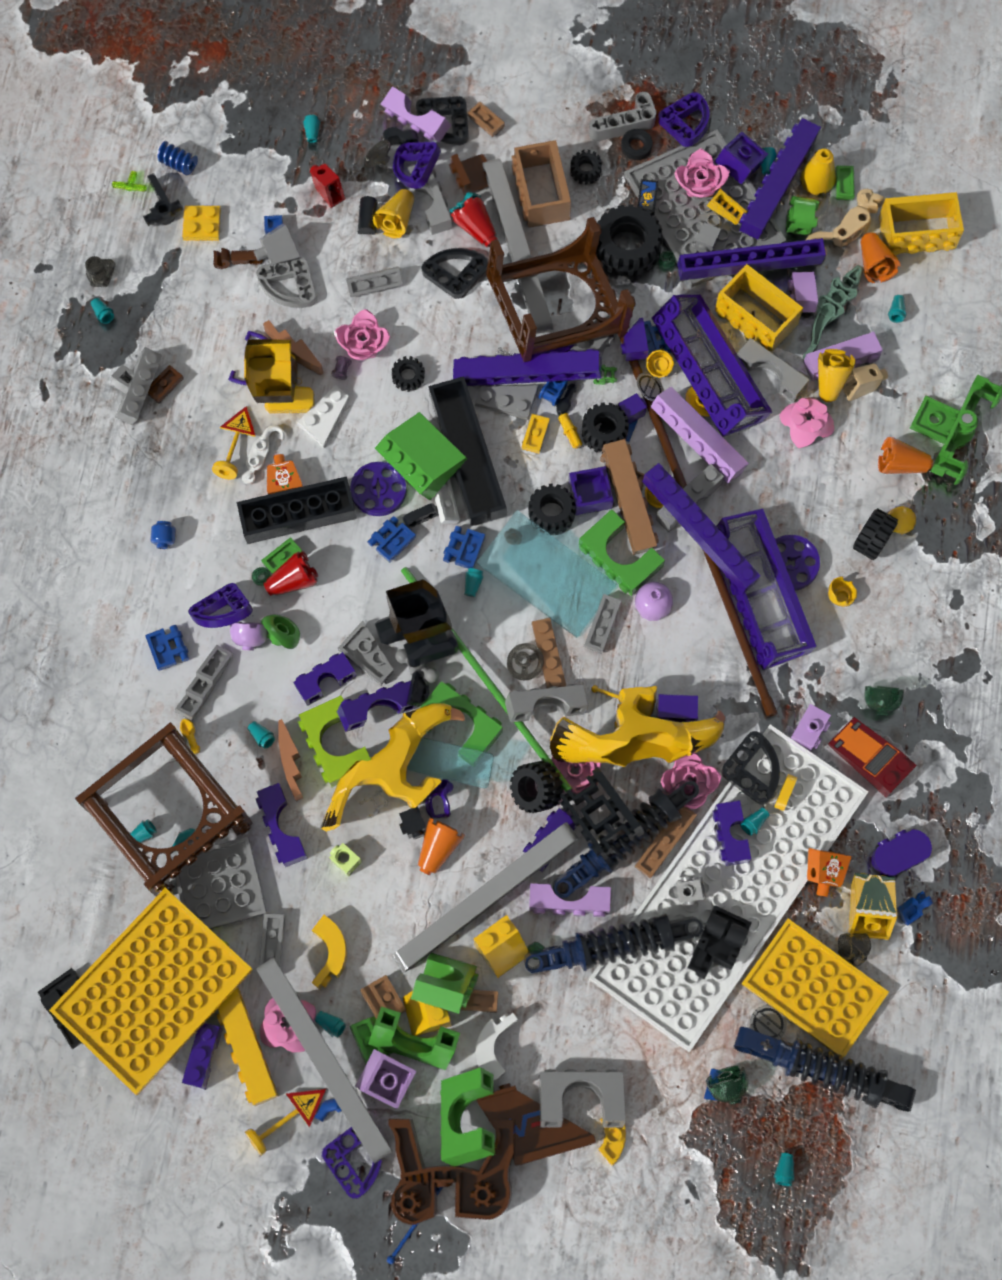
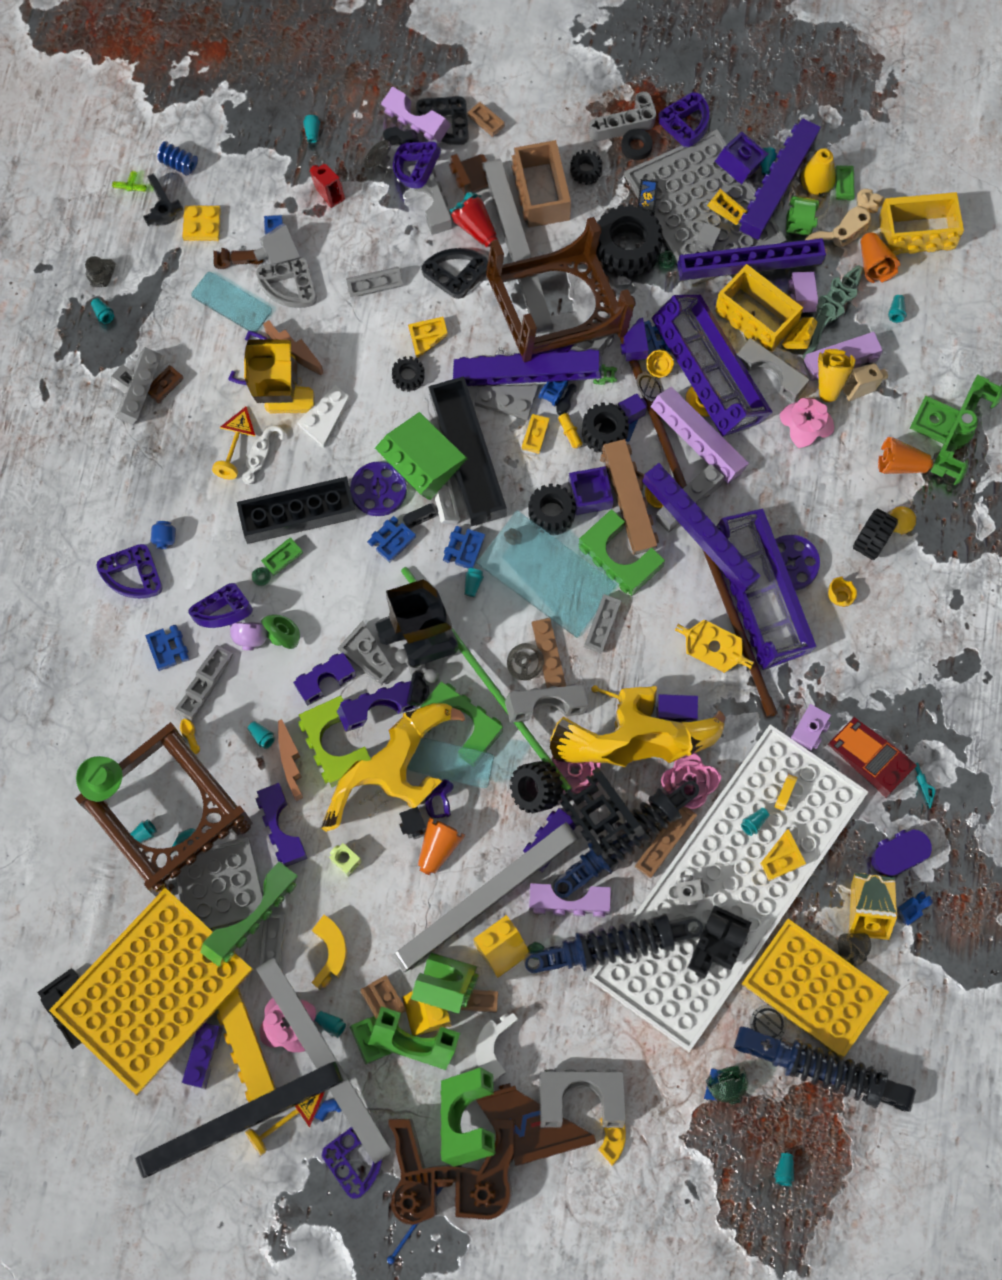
(99, 778): none -> bright green hat
(134, 560): none -> dark purple beam
(224, 941): none -> bright green arch
(231, 302): none -> clear light blue piece
(239, 1119): none -> black beam
(282, 475): orange torso -> none
(292, 576): red cone -> none
(341, 367): clear purple bush -> none
(362, 326): bright pink brick -> none
(367, 209): black brick -> none
(385, 1079): lavender brick -> none
(395, 214): yellow cone -> none
(427, 334): none -> yellow wing
(653, 601): lavender cylinder -> none
(698, 646): none -> yellow plate
(701, 166): bright pink brick -> none
(732, 850): dark purple arch -> none
(741, 773): black beam -> none
(782, 857): none -> yellow wing
(801, 334): none -> yellow wing
(826, 869): orange torso -> none
(883, 698): clear green cylinder -> none
(923, 782): none -> teal hand

